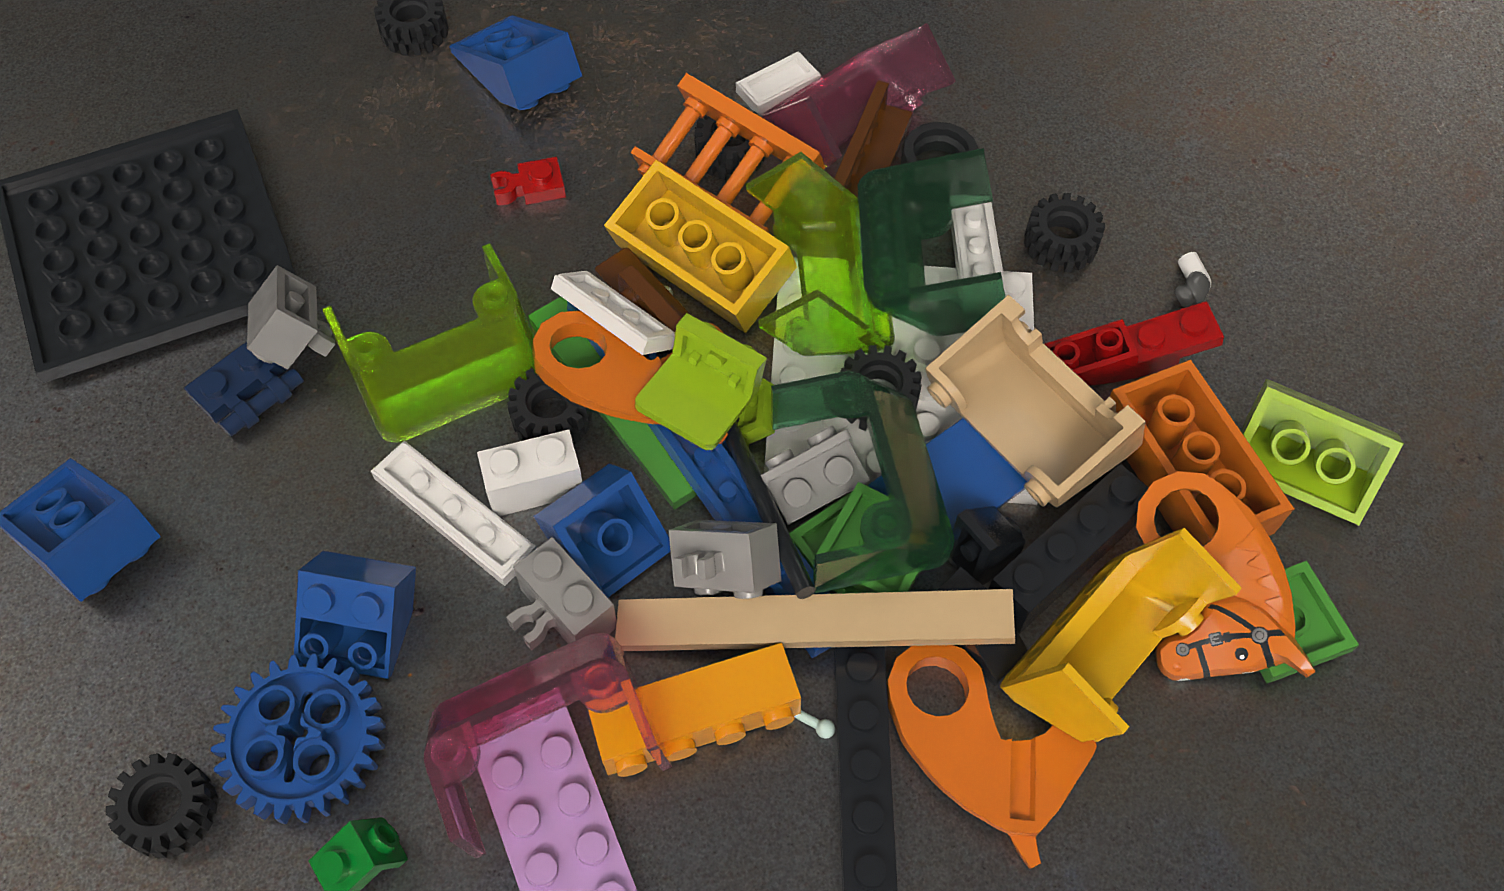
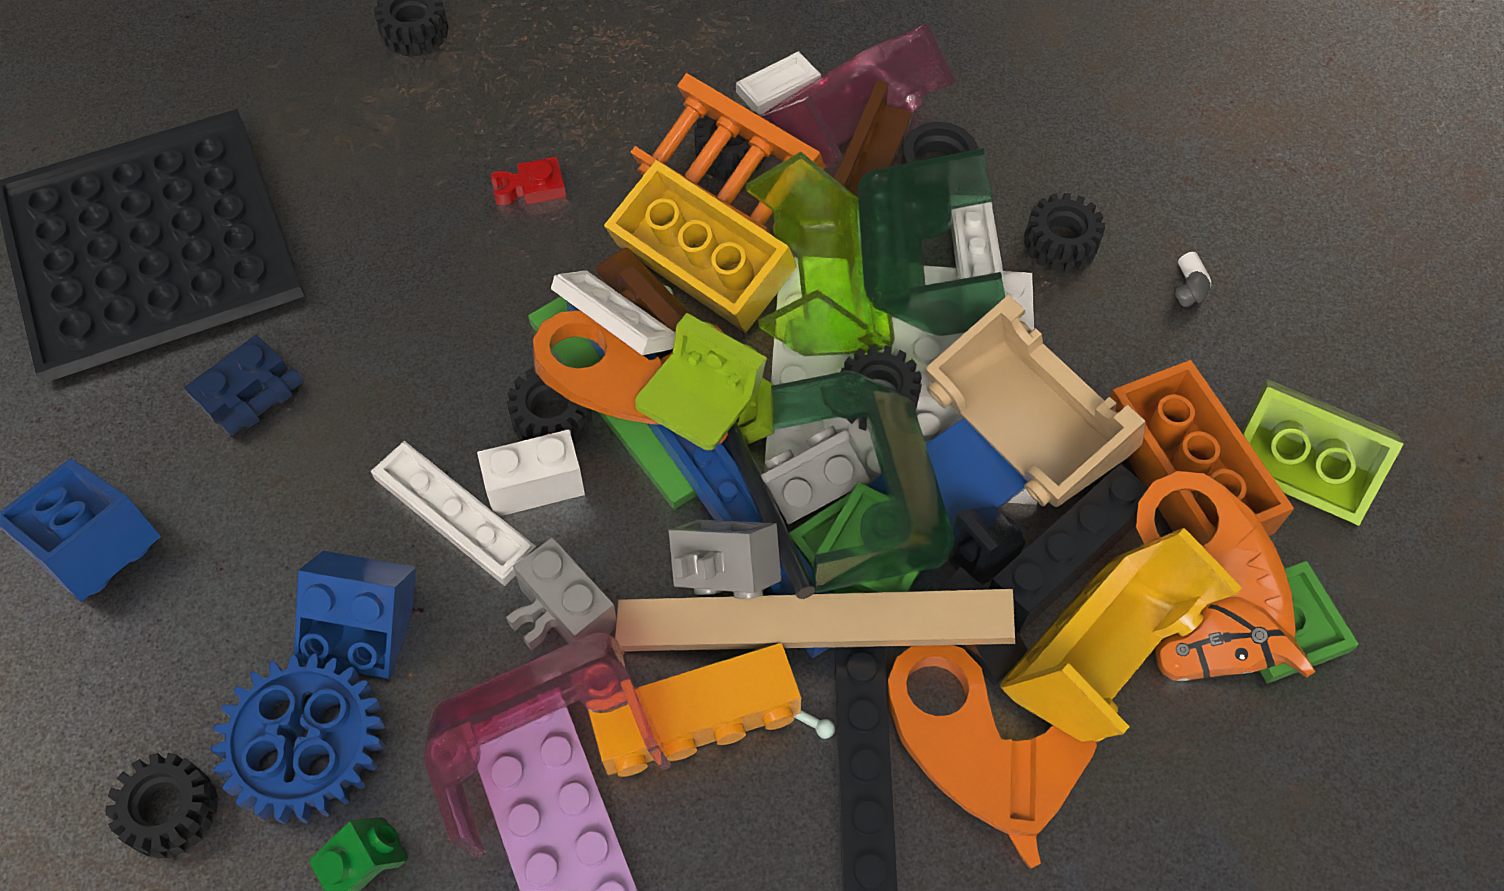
(285, 320): light grey brick -> none
(445, 373): clear neon green windscreen -> none
(519, 60): blue slope -> none
(607, 528): blue slope -> none
(1141, 349): red slope -> none

